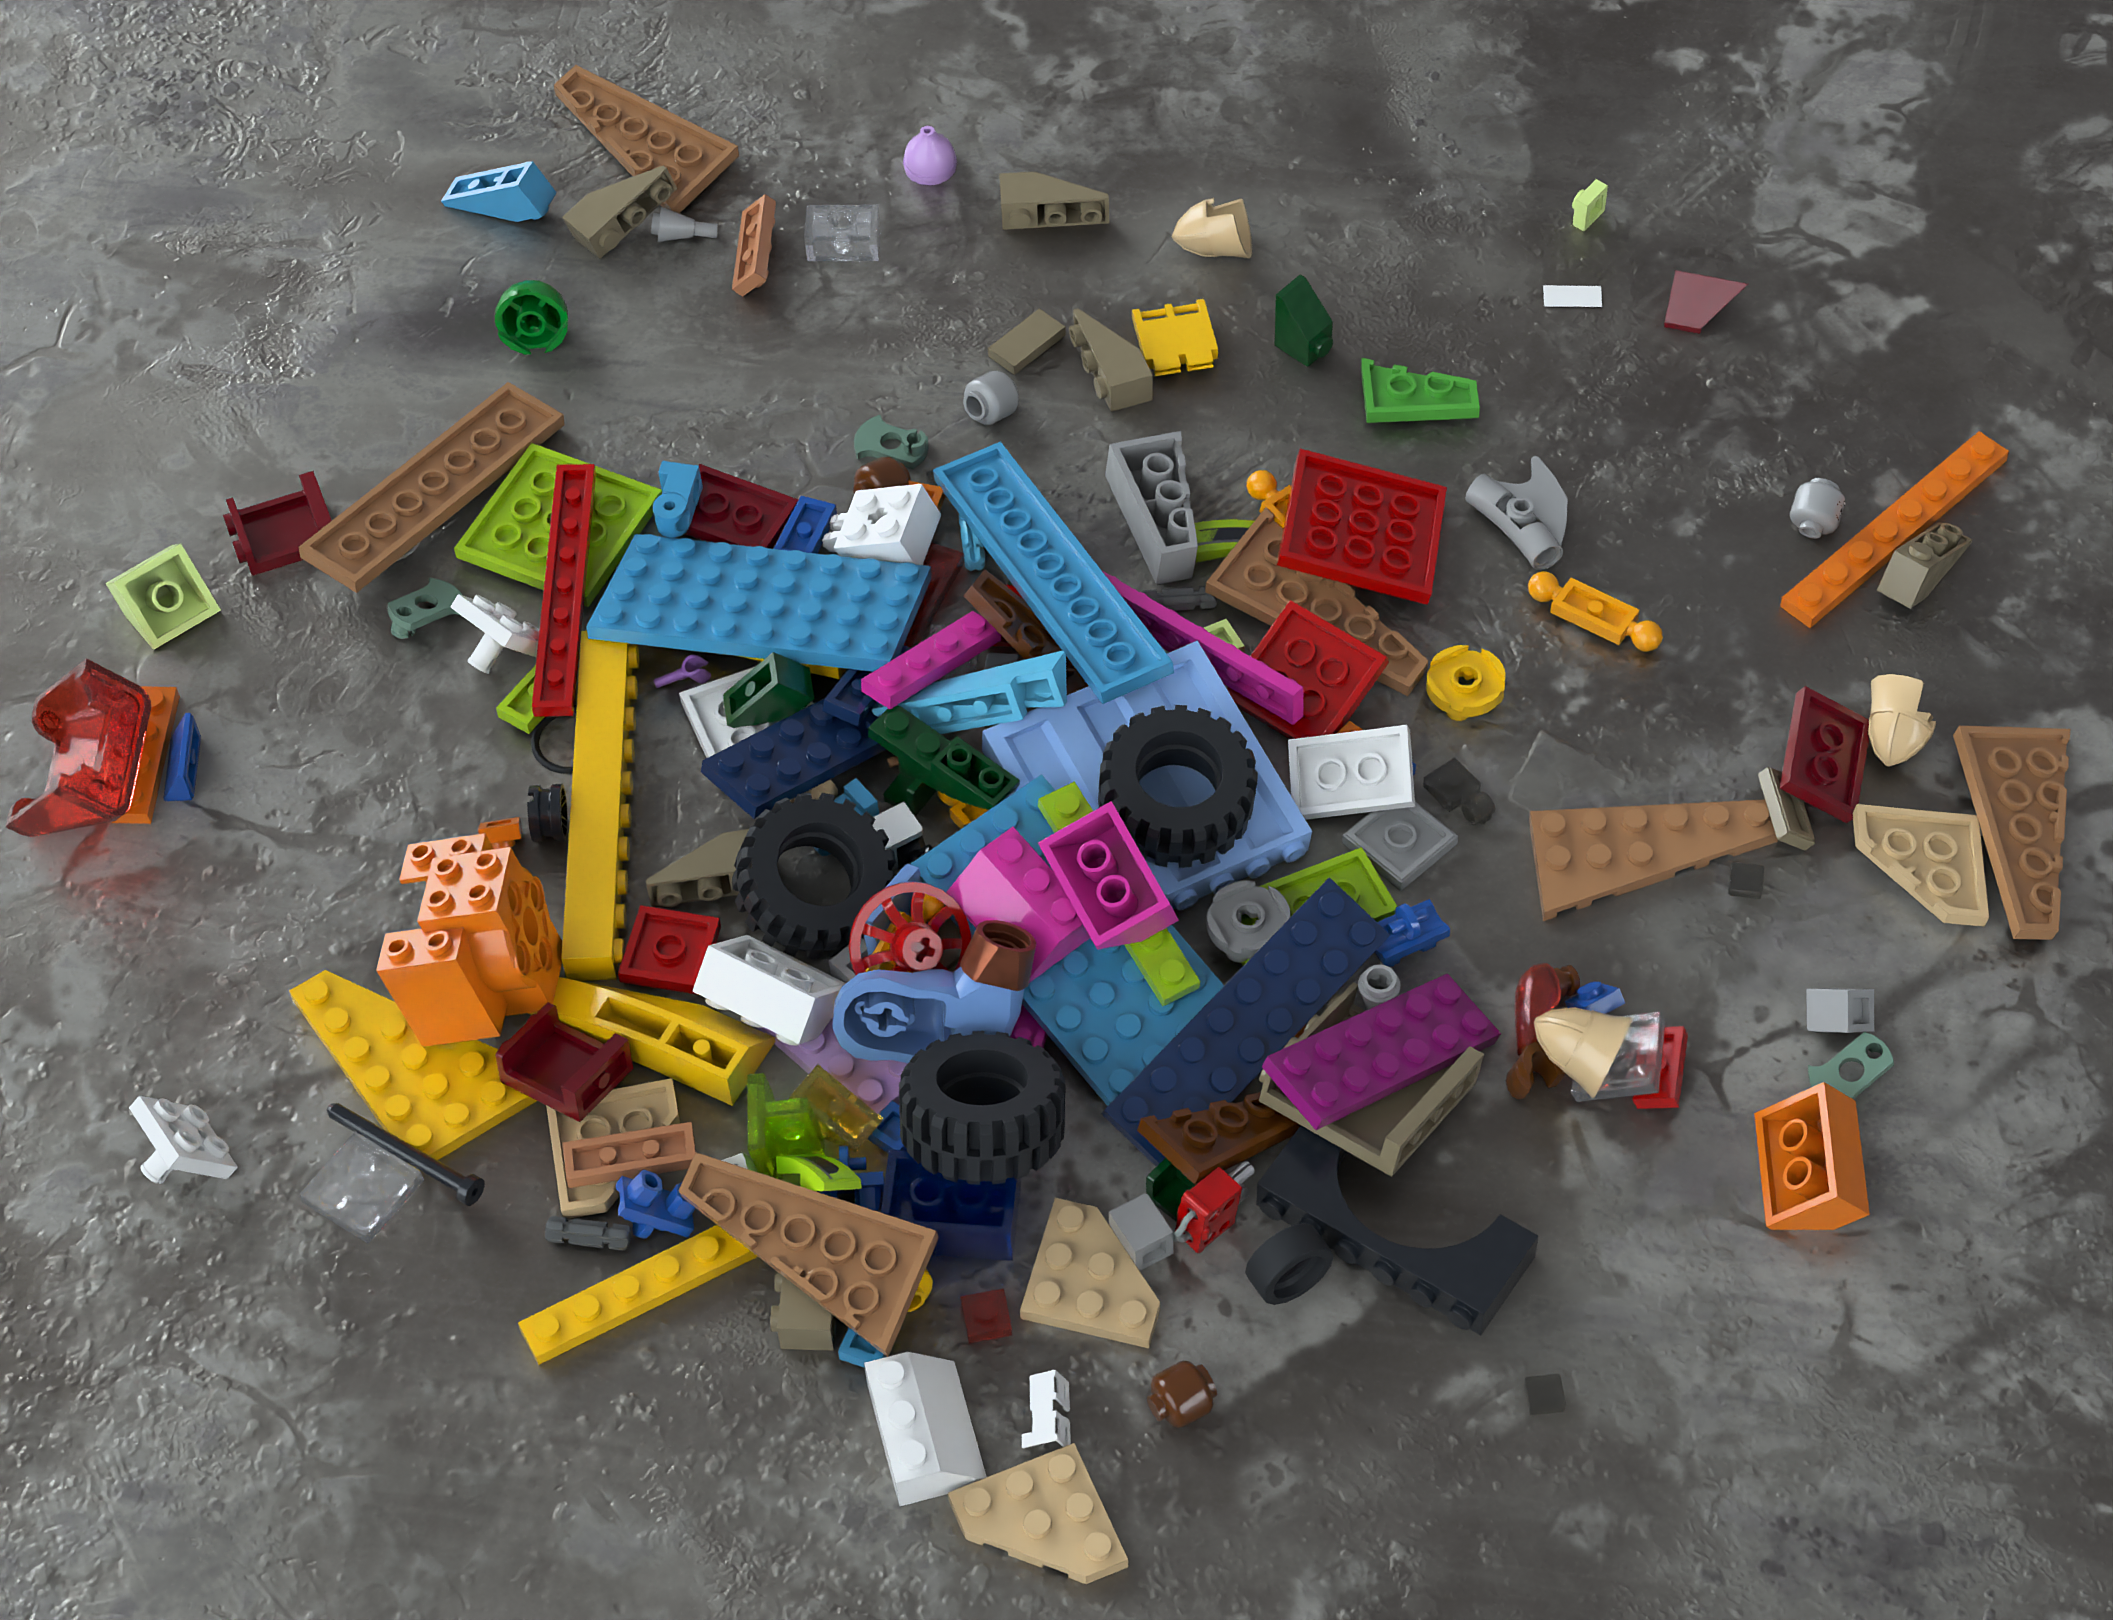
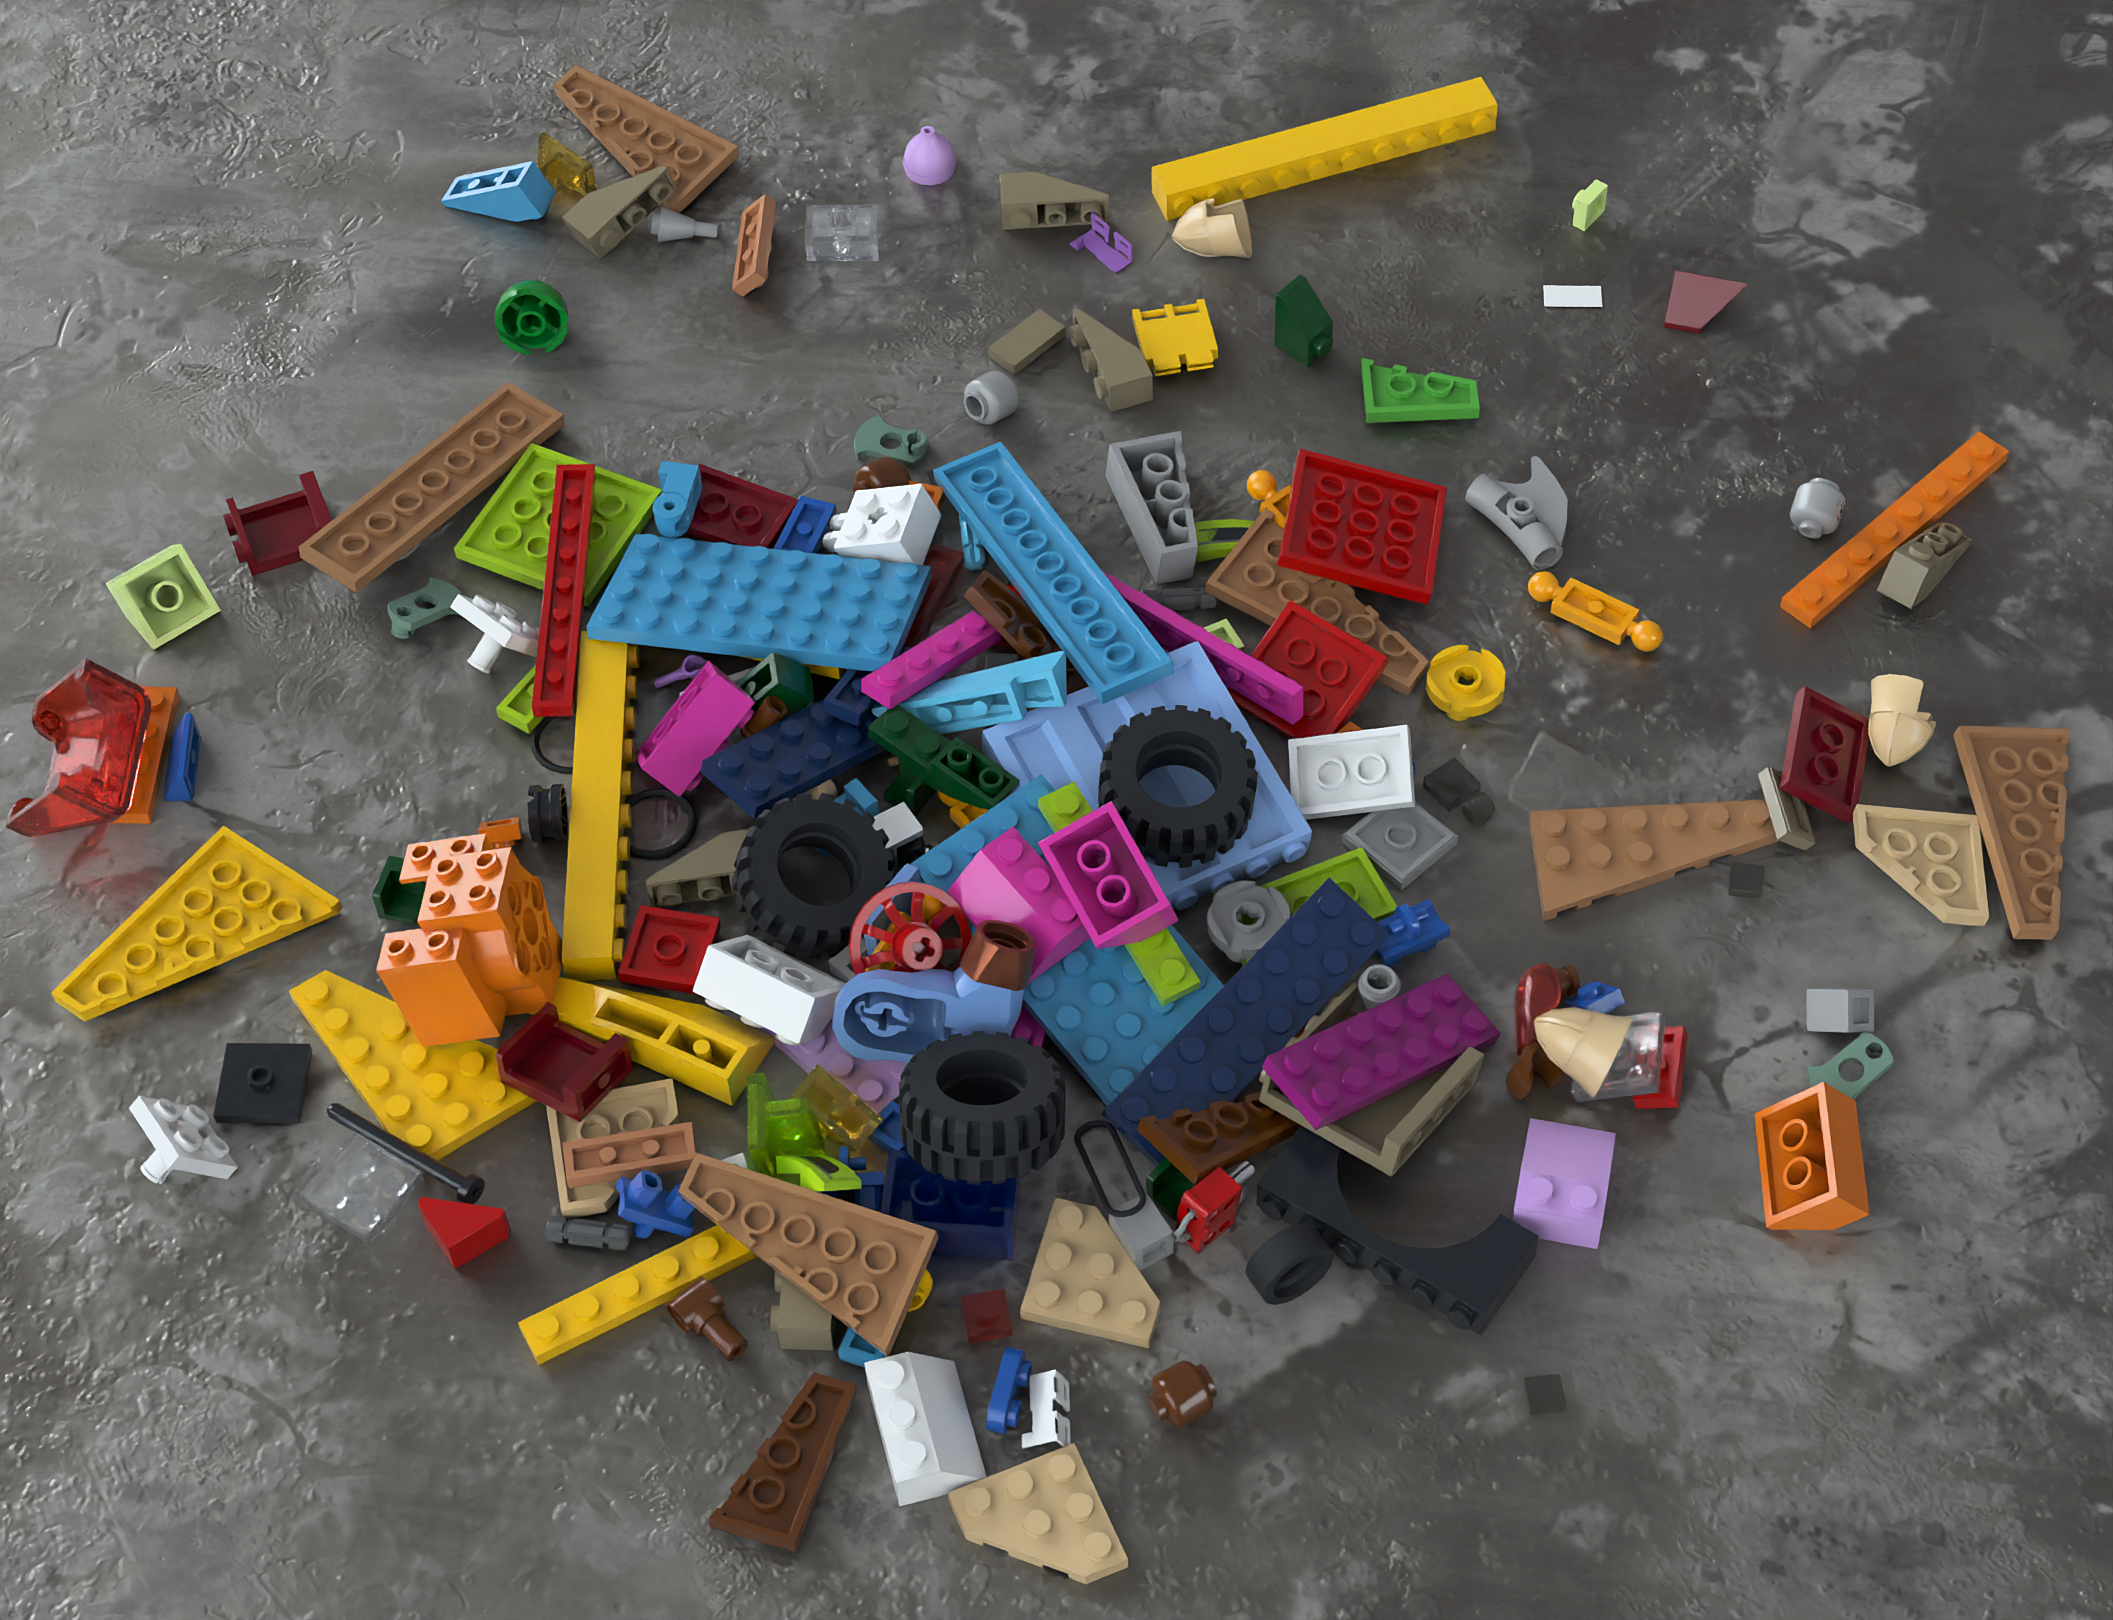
(205, 914): none -> yellow wing
(263, 1083): none -> black plate
(397, 900): none -> dark green panel
(463, 1228): none -> red slope
(565, 166): none -> clear yellow slope
(685, 837): none -> black tyre
(694, 729): none -> dark pink slope
(700, 1310): none -> reddish brown pin
(766, 715): none -> reddish brown pin
(784, 1480): none -> reddish brown wing
(1004, 1407): none -> blue plate
(1077, 1137): none -> black piece
(1097, 245): none -> medium lavender piece
(1325, 147): none -> yellow brick
(1564, 1182): none -> lavender slope

